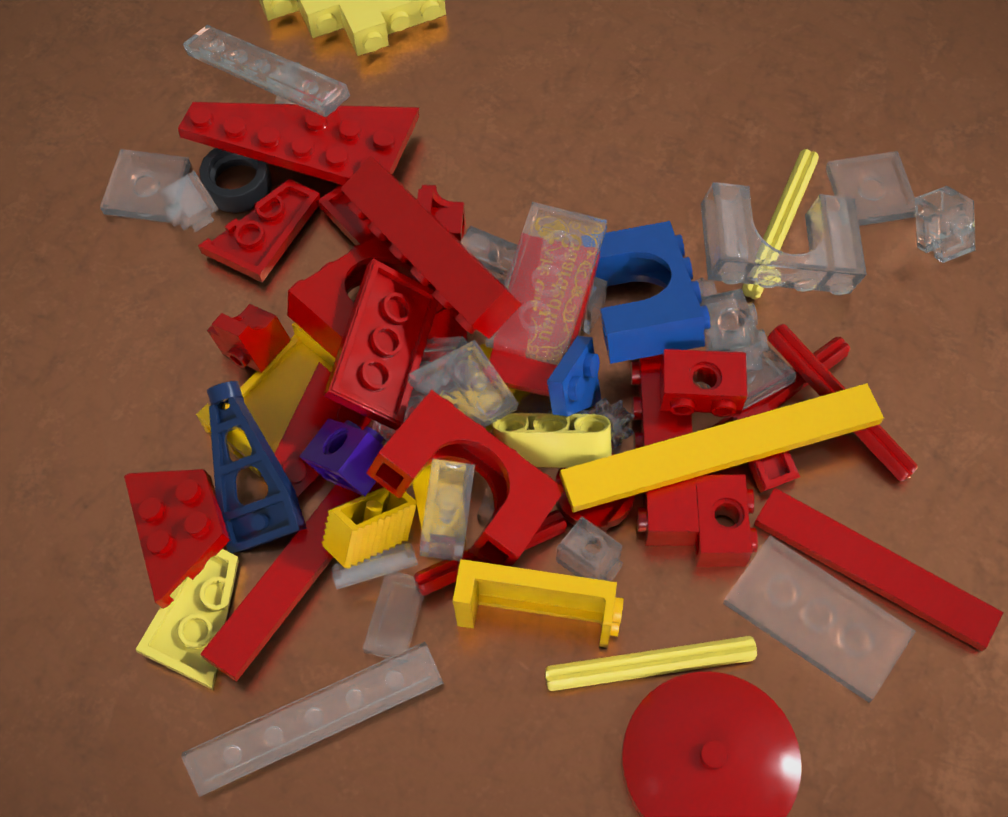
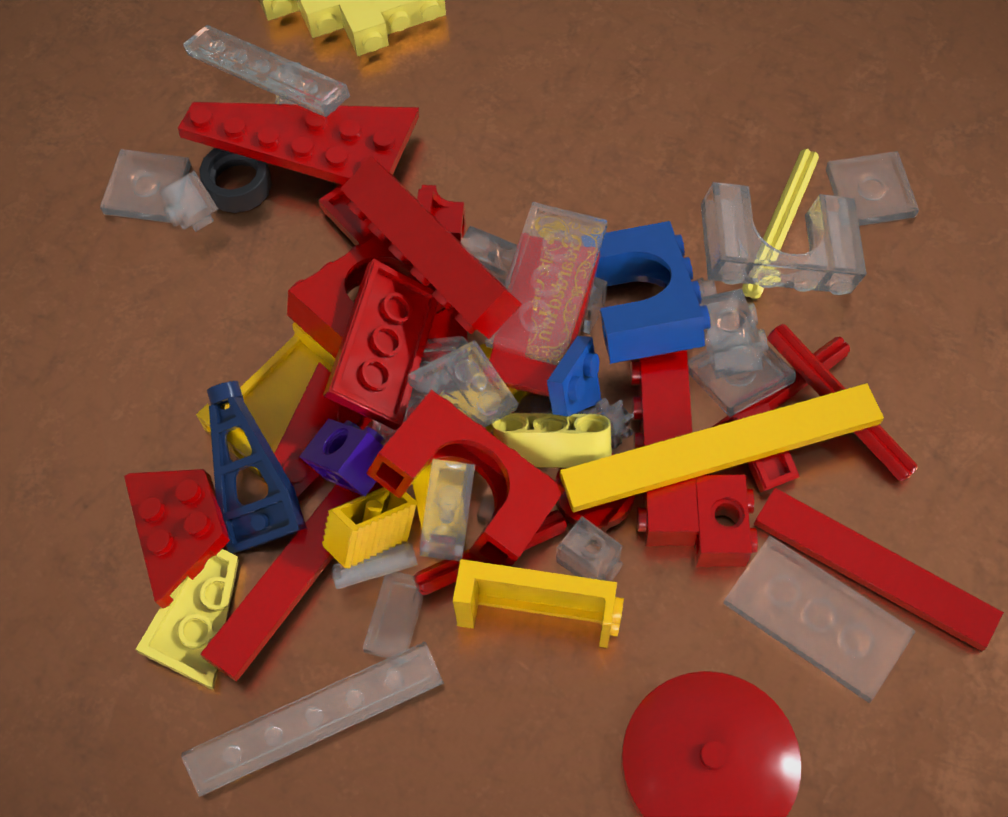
(250, 338): red brick -> none
(265, 233): red wing -> none
(650, 663): light yellow axle -> none
(720, 370): red brick -> none
(945, 223): clear brick -> none

